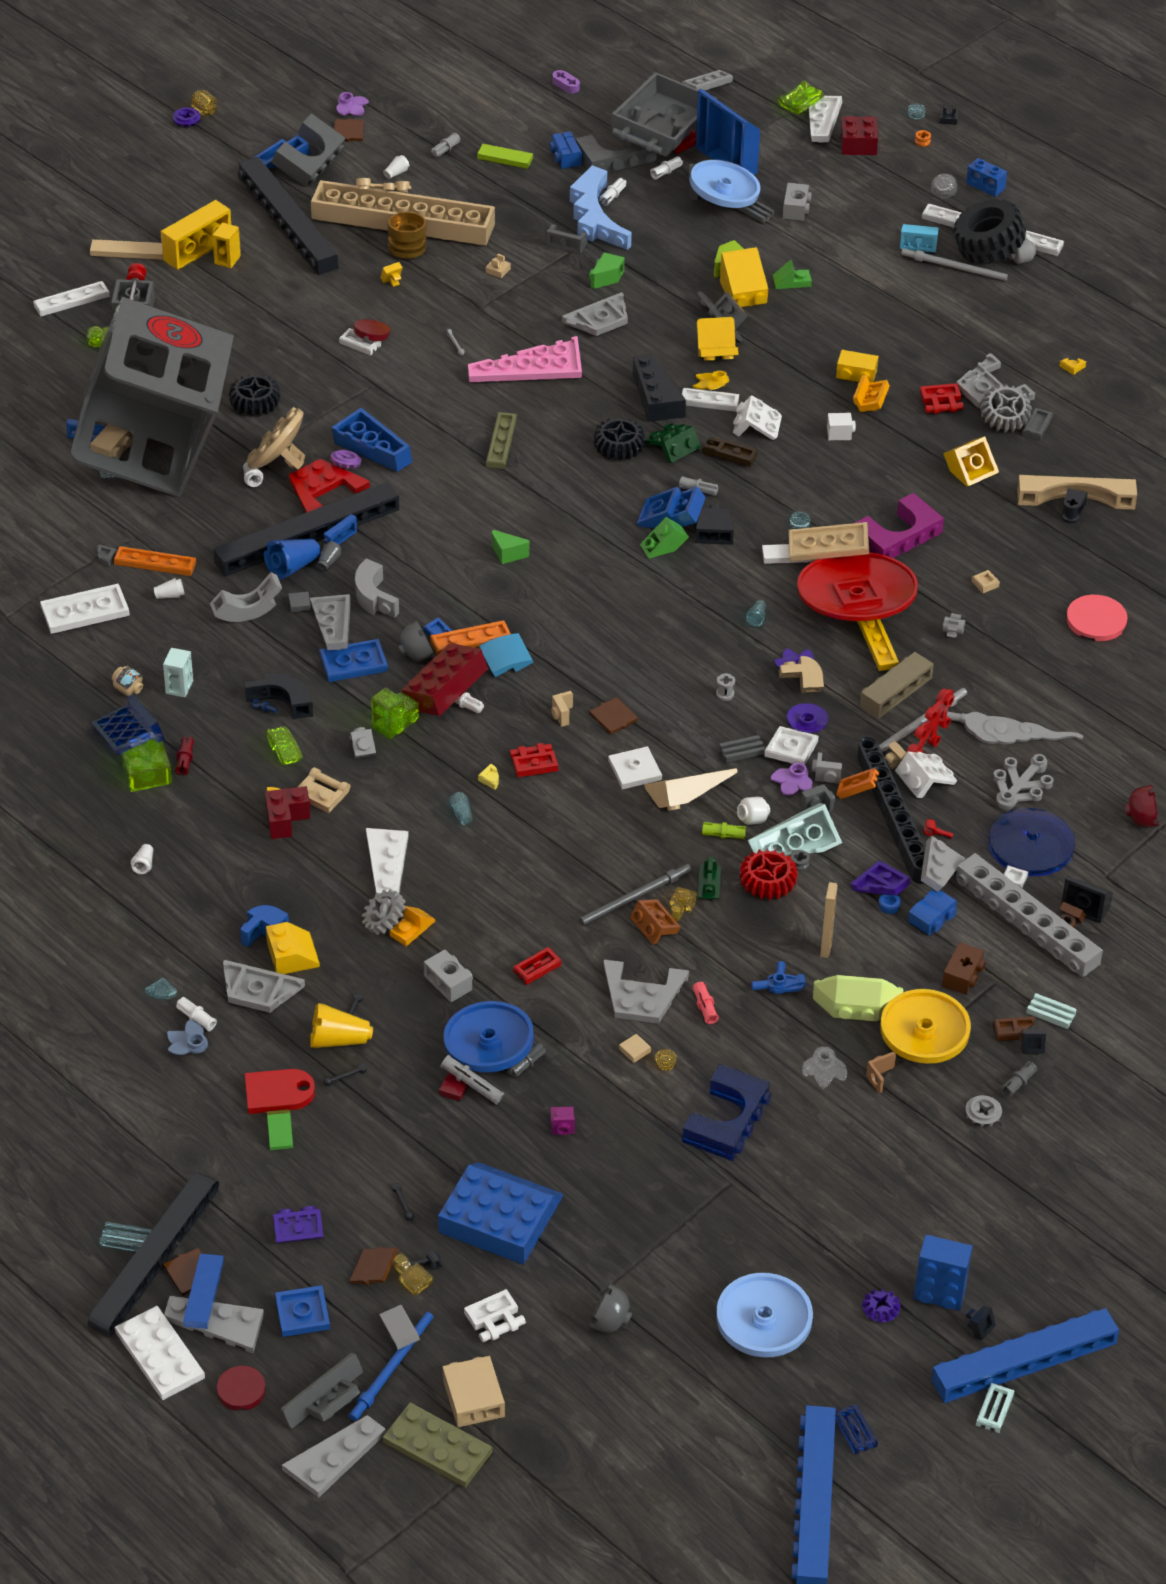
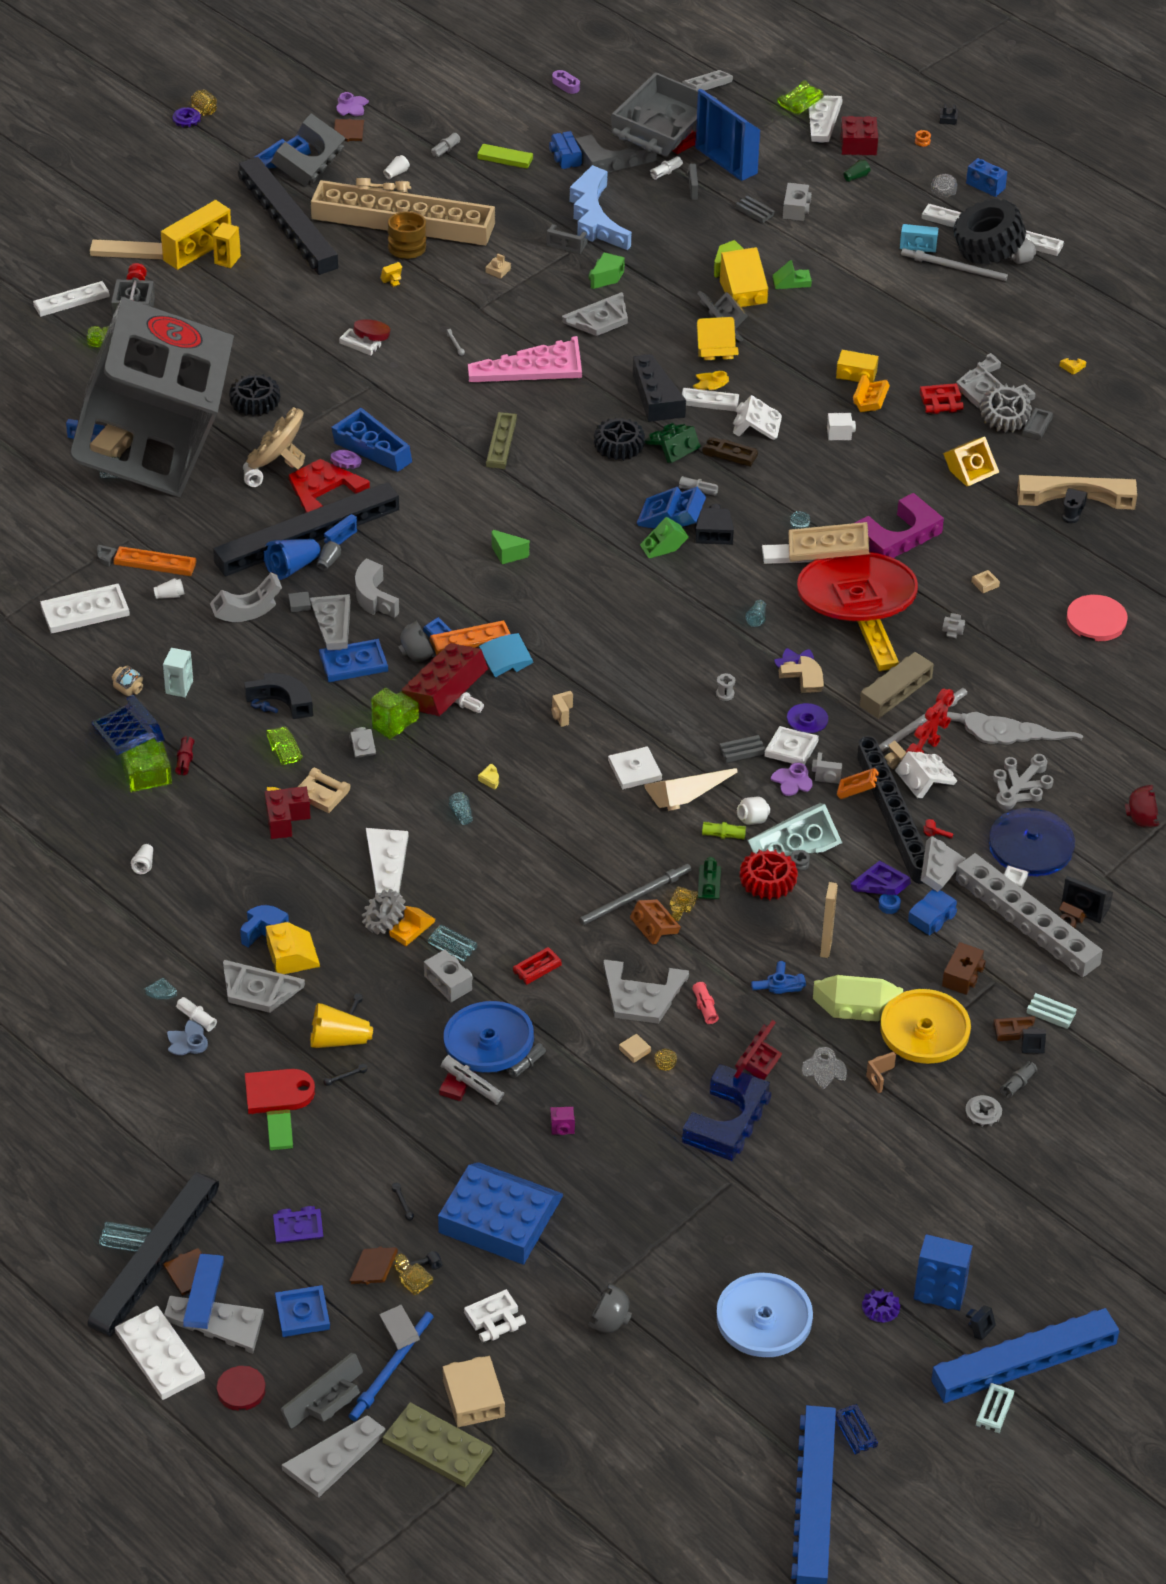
(450, 945): none -> clear light blue tile
(534, 760): red plate -> none
(612, 191): white axle -> none
(613, 715): reddish brown piece -> none
(724, 183): light blue dish -> none
(759, 1056): none -> dark red bracket
(817, 795): dark grey bracket -> none
(858, 170): none -> dark green cone
(916, 111): clear light blue tile -> none

